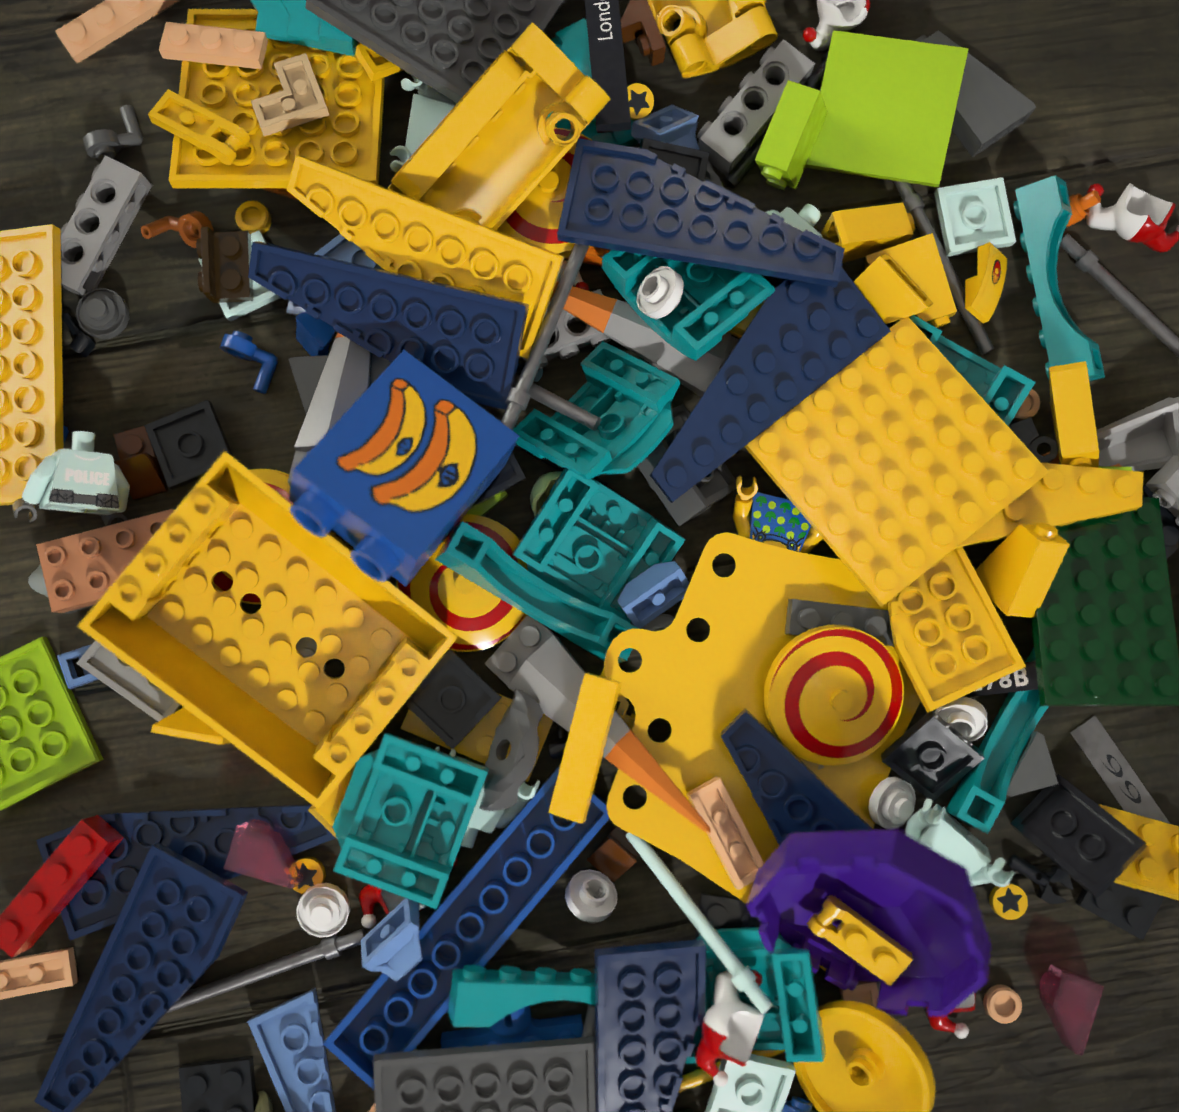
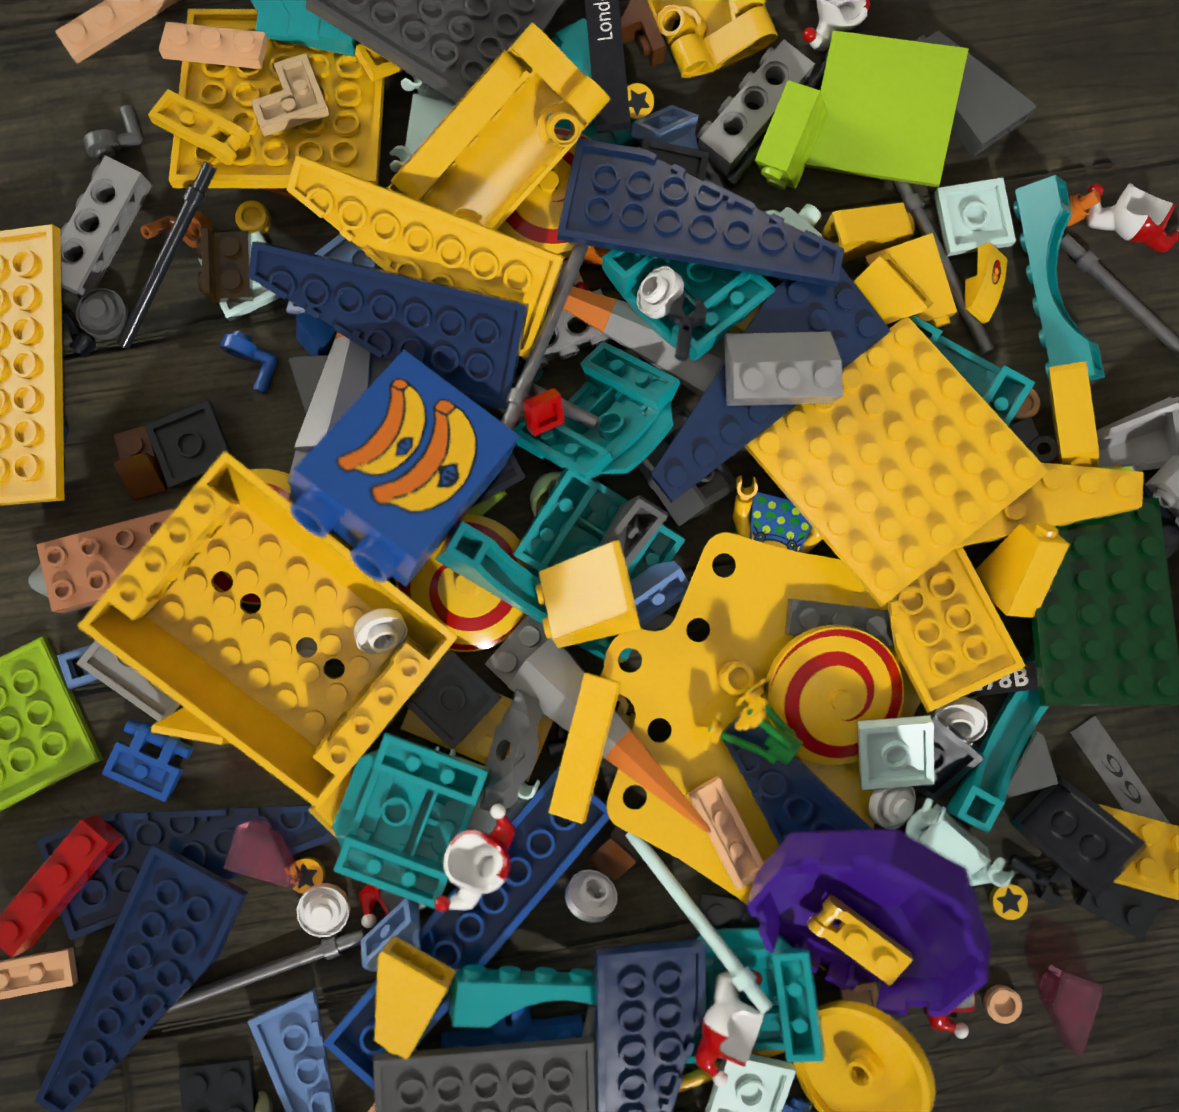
(77, 483): light aqua torso -> none
(143, 770): none -> blue plate
(194, 197): none -> black bar
(380, 631): none -> white plate
(407, 994): none -> yellow slope
(477, 862): none -> white piece
(543, 412): none -> red plate
(588, 597): none -> yellow slope
(634, 526): none -> dark grey slope
(686, 325): none -> black bar
(736, 677): none -> yellow tile
(782, 368): none -> light grey slope
(782, 739): none -> plant
(896, 752): none -> light aqua plate

